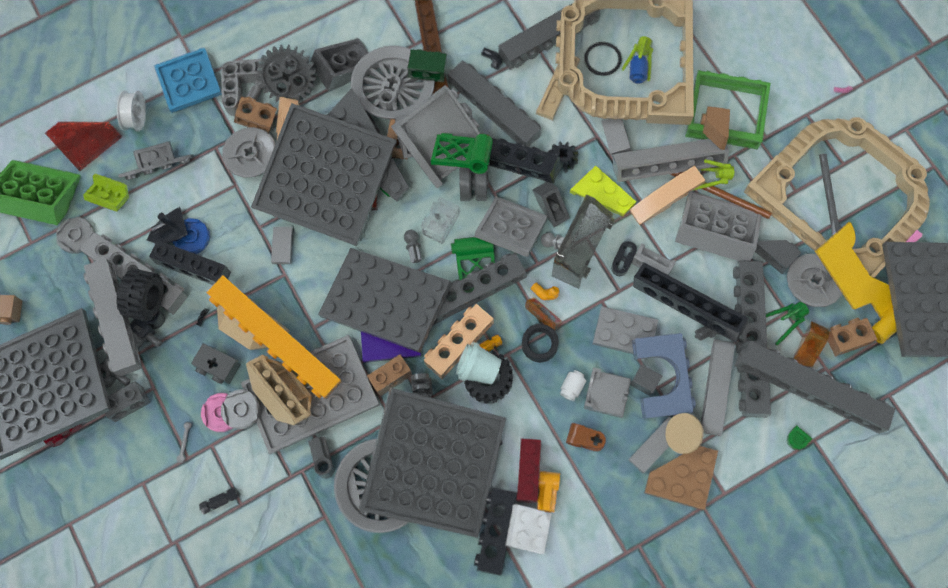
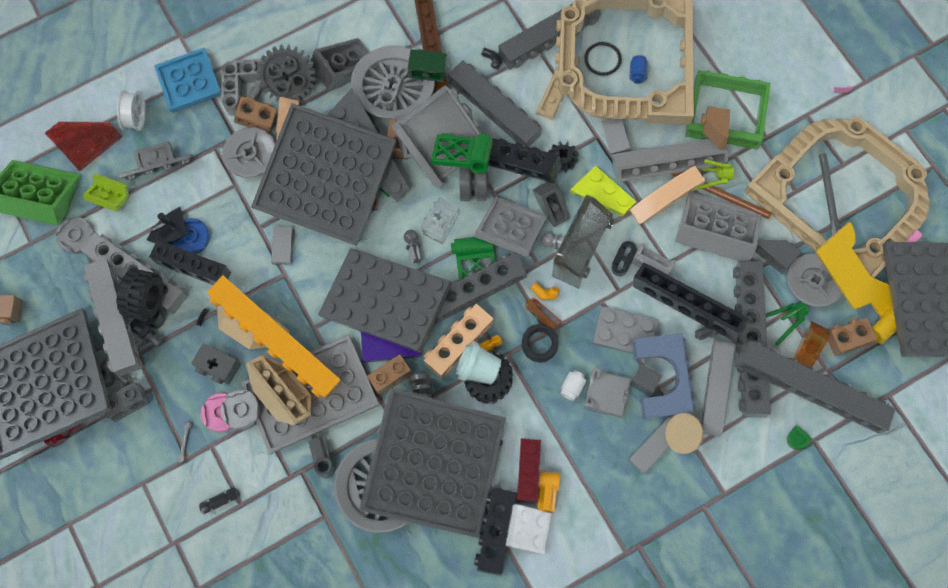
(581, 437): dark orange piece -> none
(643, 48): lime plant -> none
(684, 479): medium nougat plate -> none

